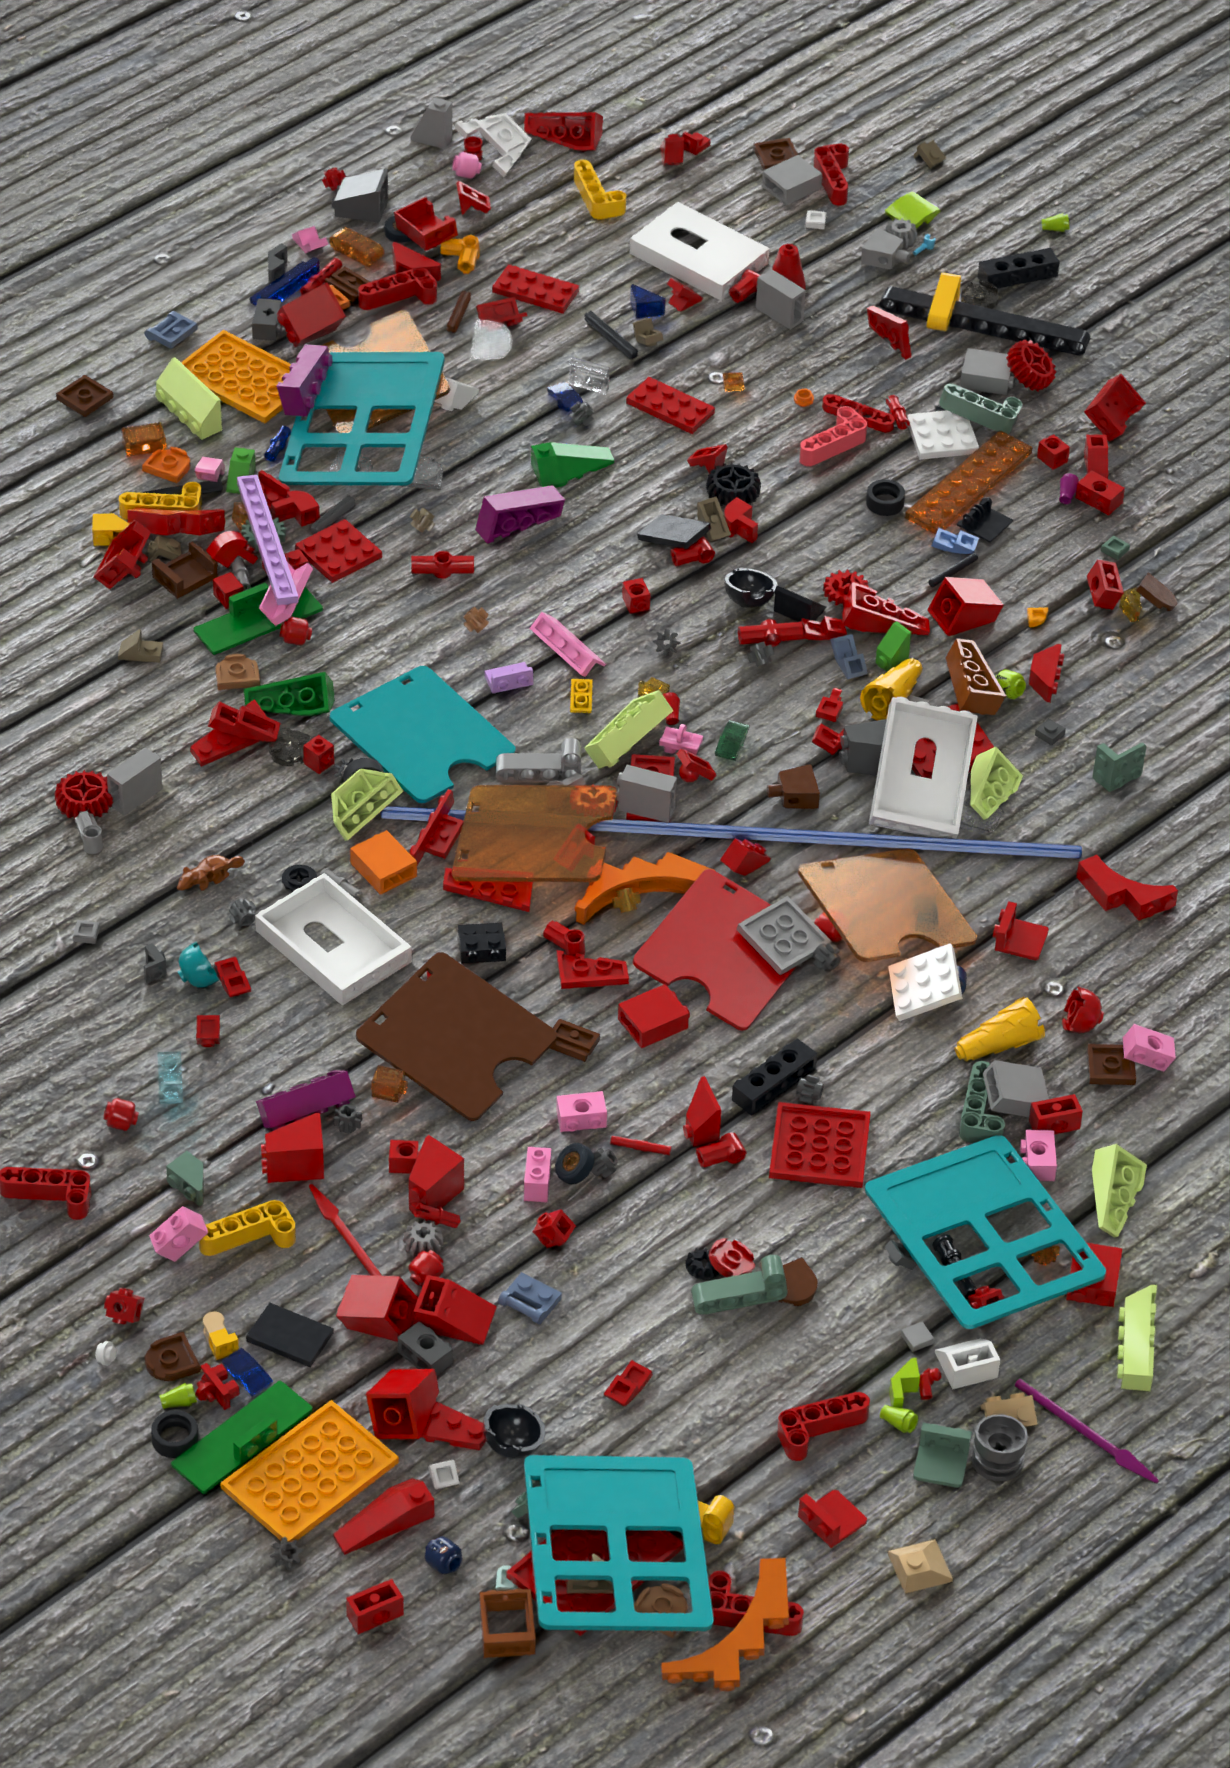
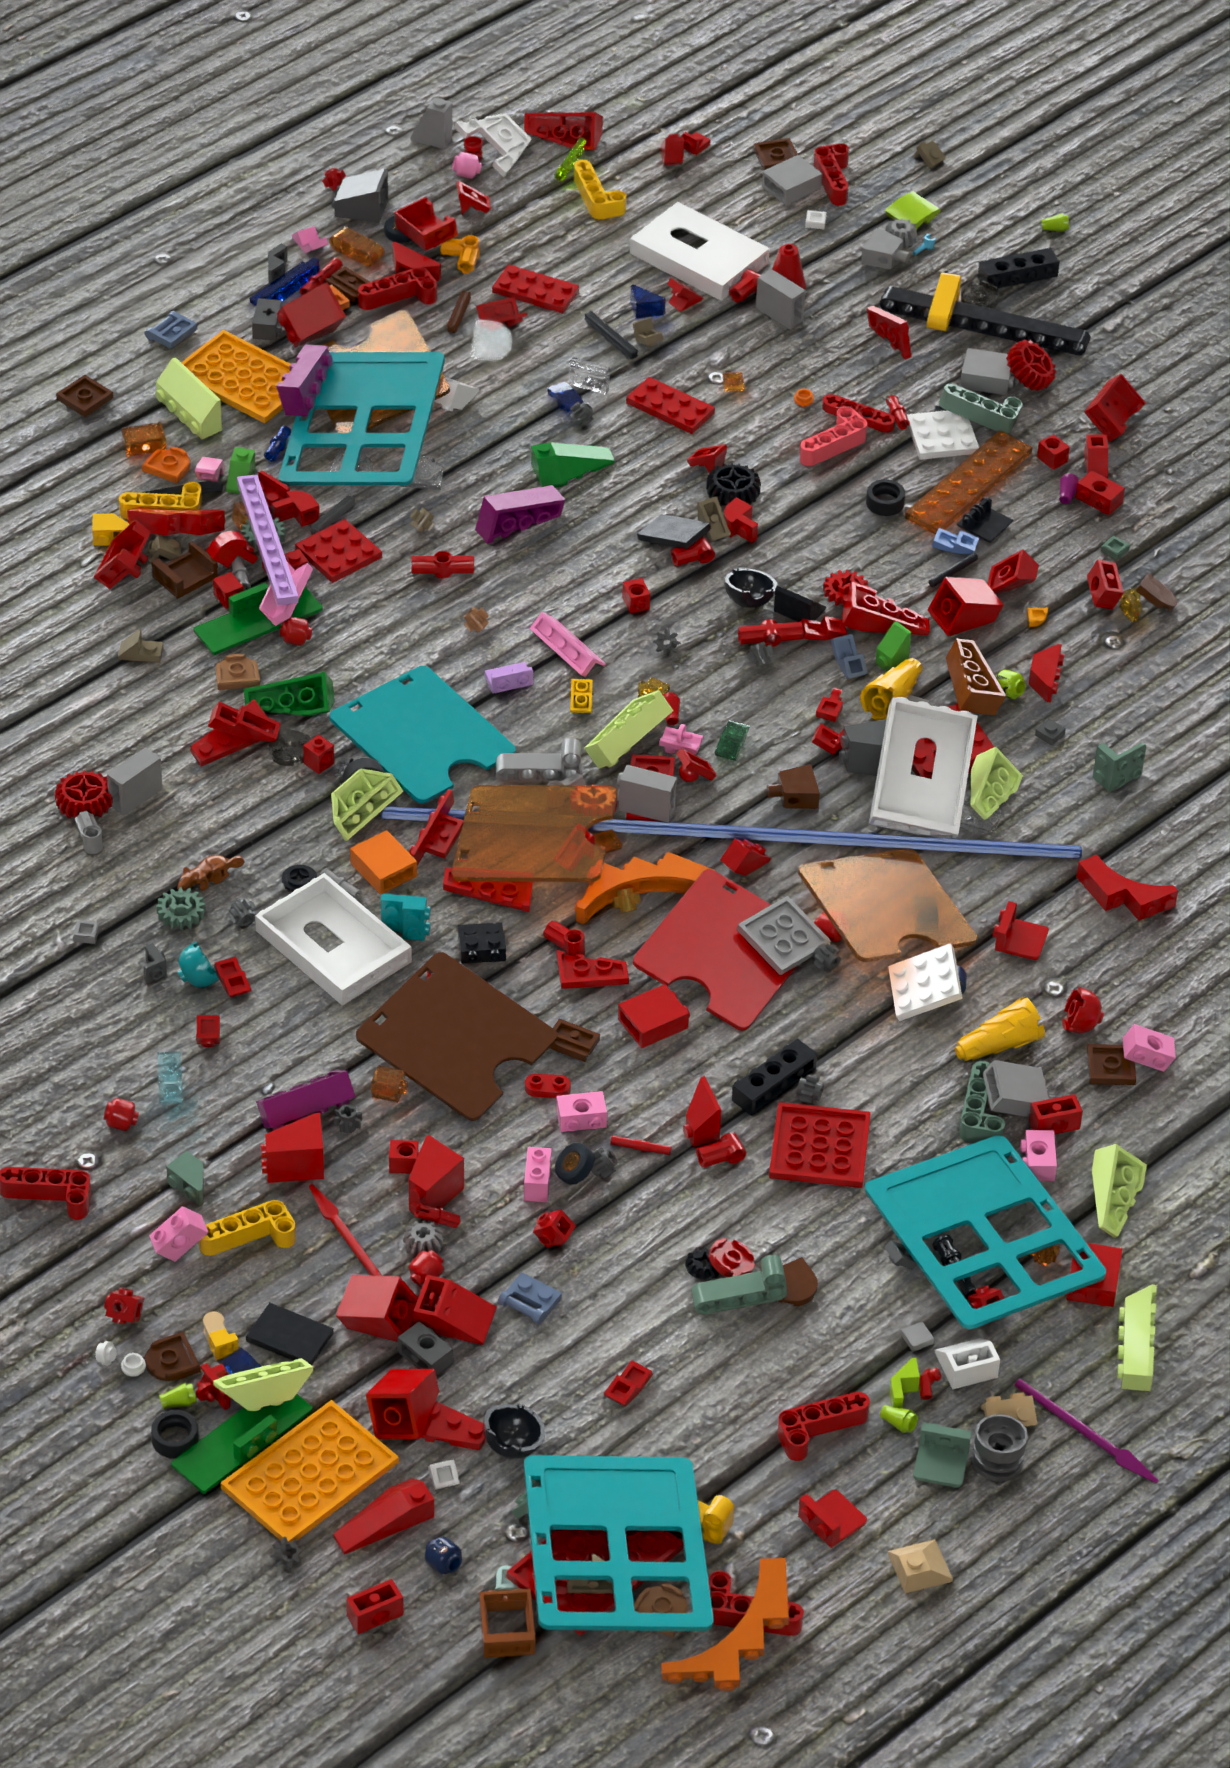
(133, 1364): none -> white plate
(181, 908): none -> sand green gear
(265, 1384): none -> yellowish green wedge
(406, 915): none -> teal plate
(547, 1085): none -> red plate
(569, 161): none -> clear neon green plate
(609, 840): none -> clear orange tile
(1013, 572): none -> red slope

